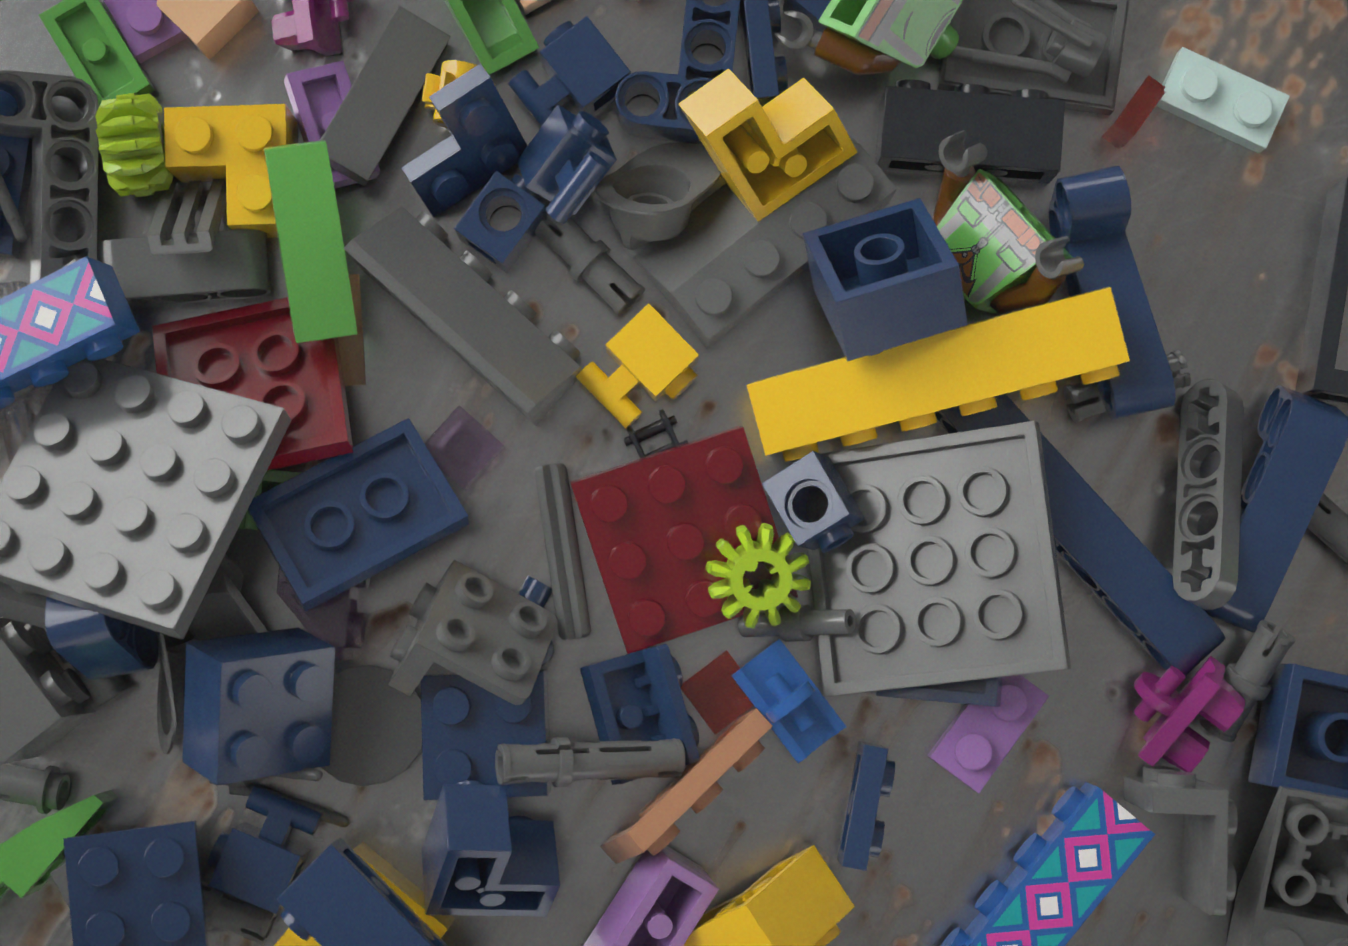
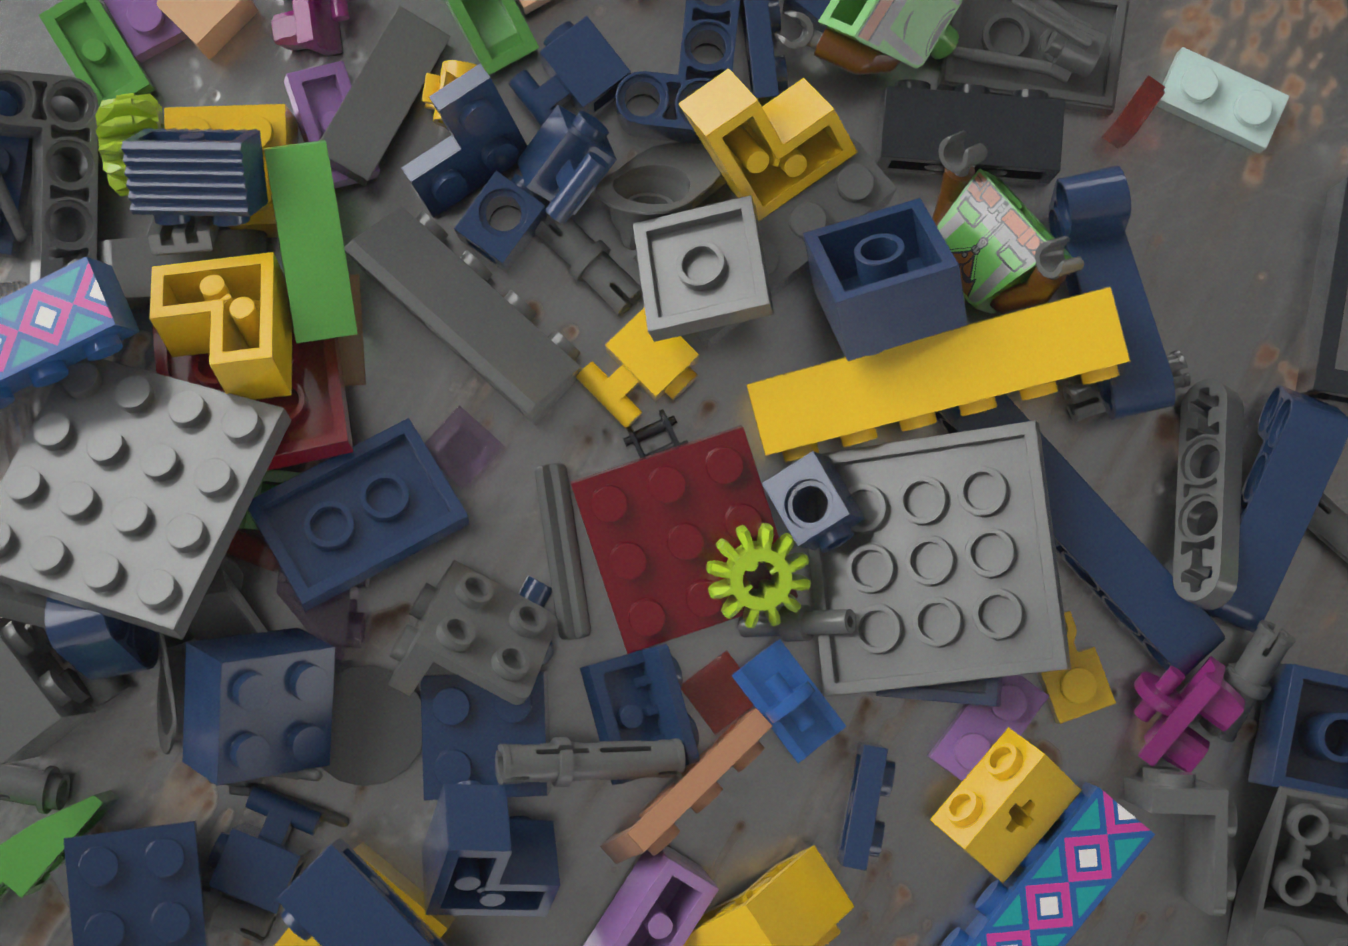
(195, 174): none -> dark blue brick
(233, 312): none -> yellow brick
(252, 550): none -> clear red tile
(702, 269): none -> plate
(1006, 804): none -> yellow brick
(1079, 688): none -> yellow plate

